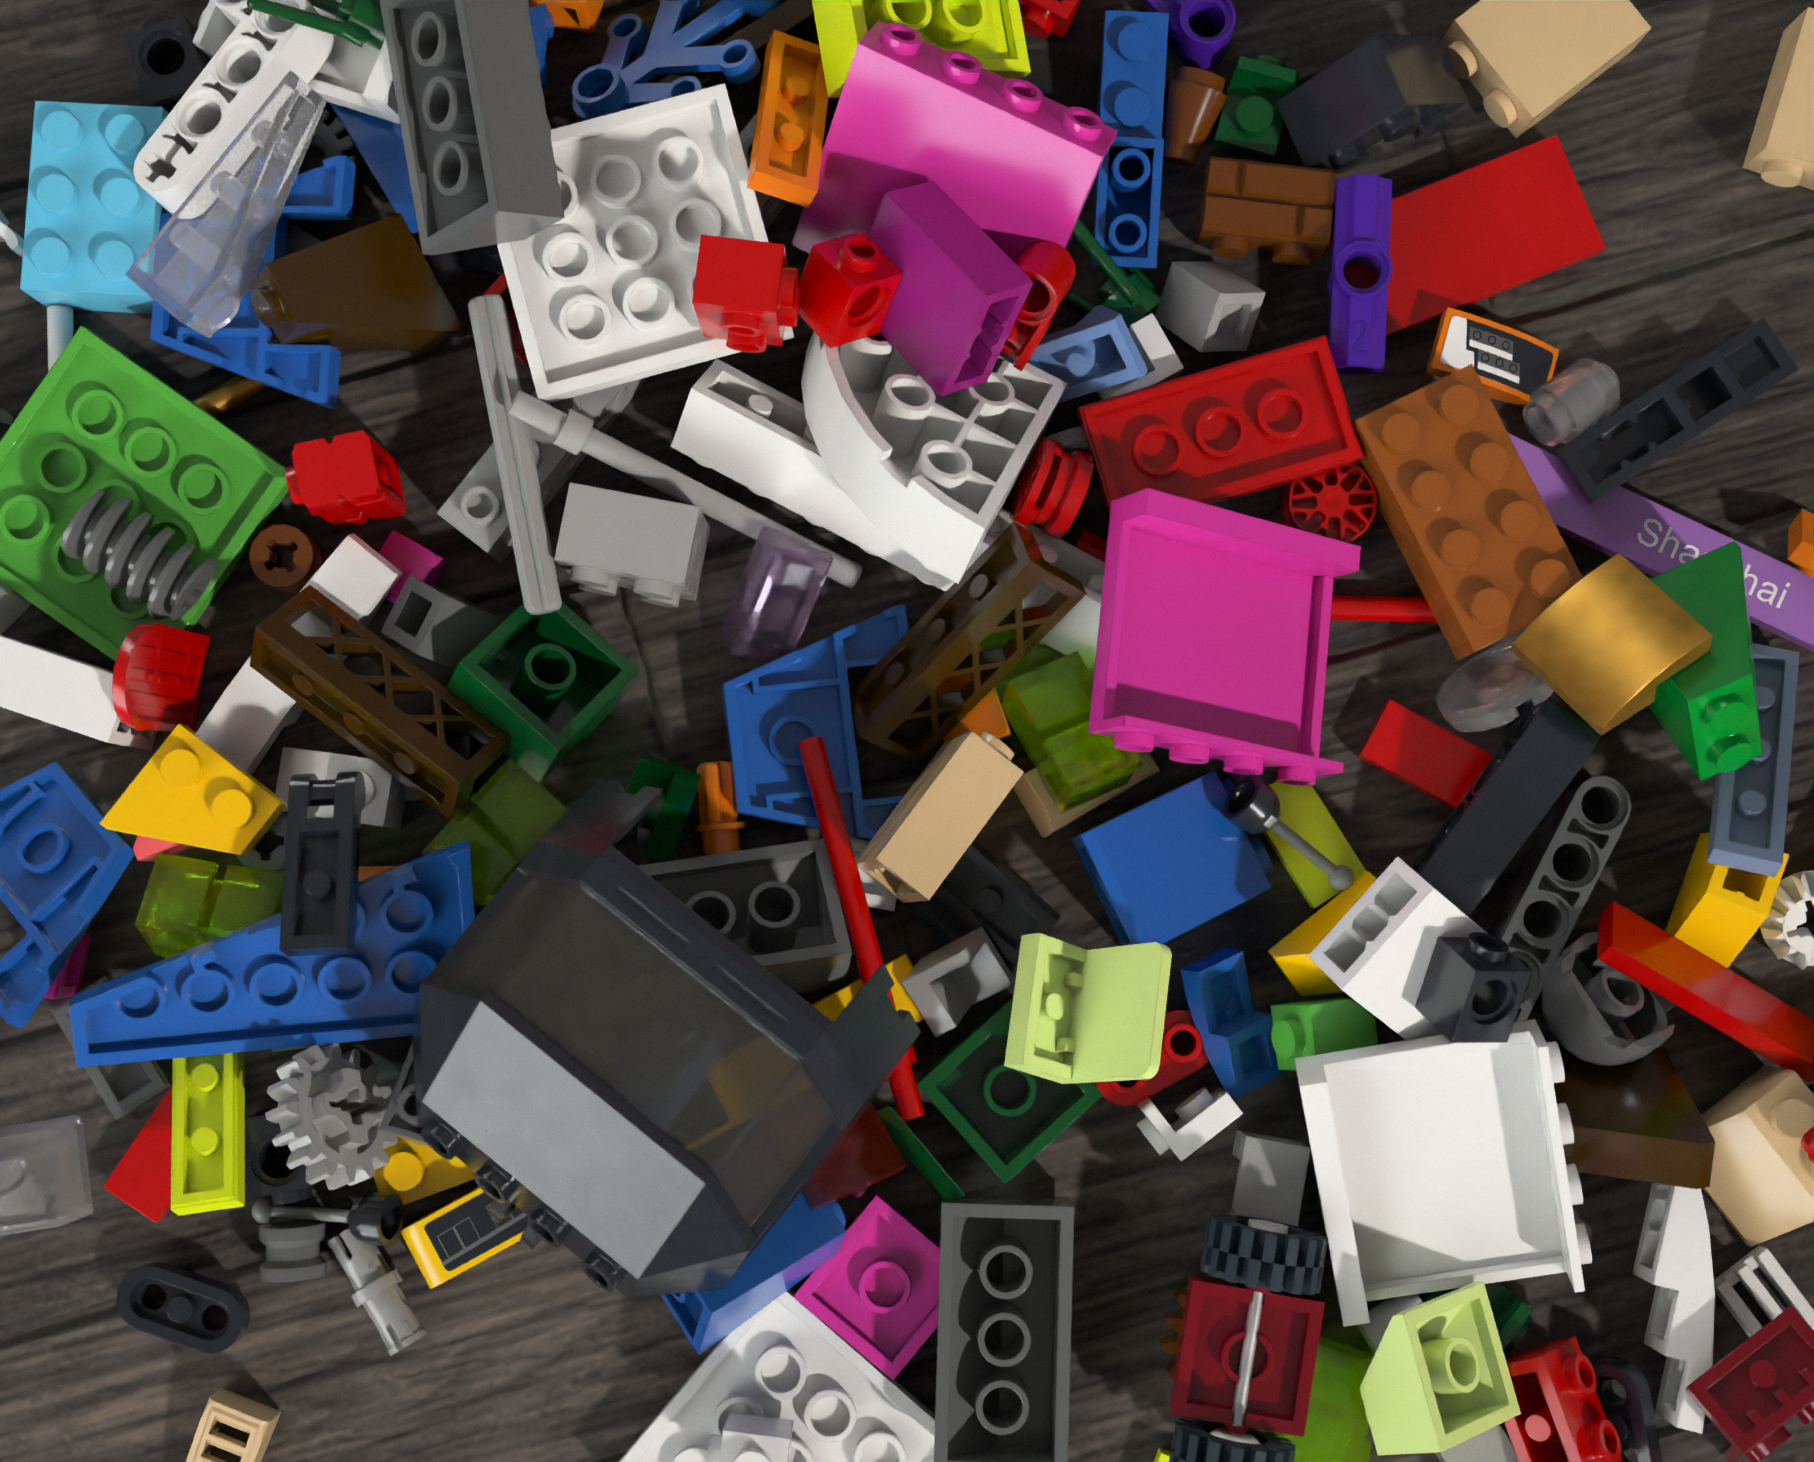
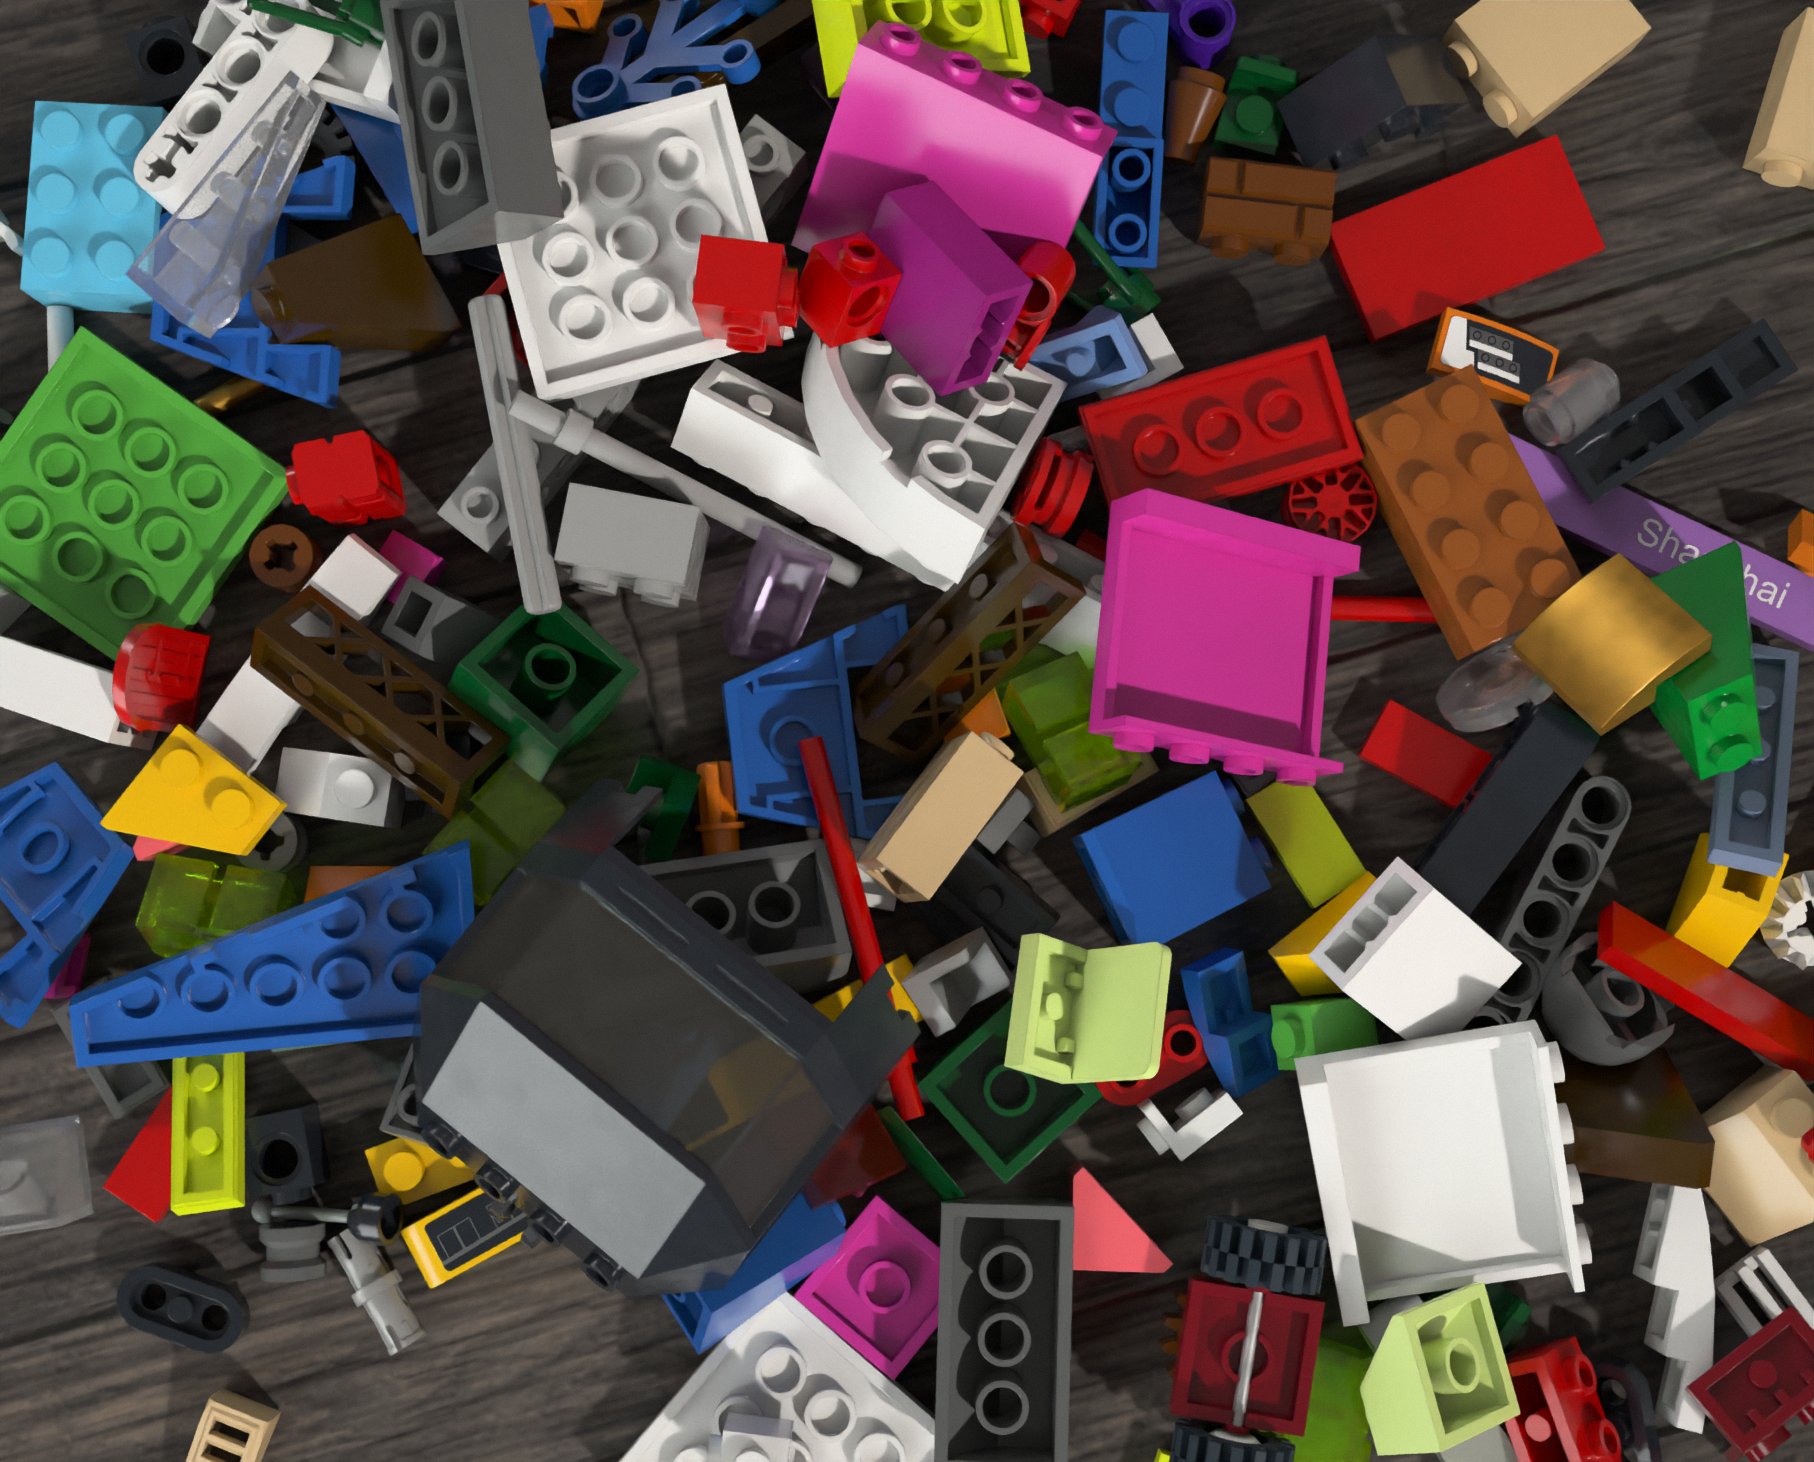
(135, 558): dark grey piece -> none
(321, 865): black plate -> none
(331, 1116): light grey gear -> none
(789, 121): orange plate -> none
(1008, 825): none -> dark grey tile
(1105, 1233): none -> coral slope
(1209, 306): light grey panel -> none
(1256, 809): hinge -> none
(1269, 1177): light grey panel -> none
(1363, 238): dark purple piece -> none
(1473, 988): black brick -> none

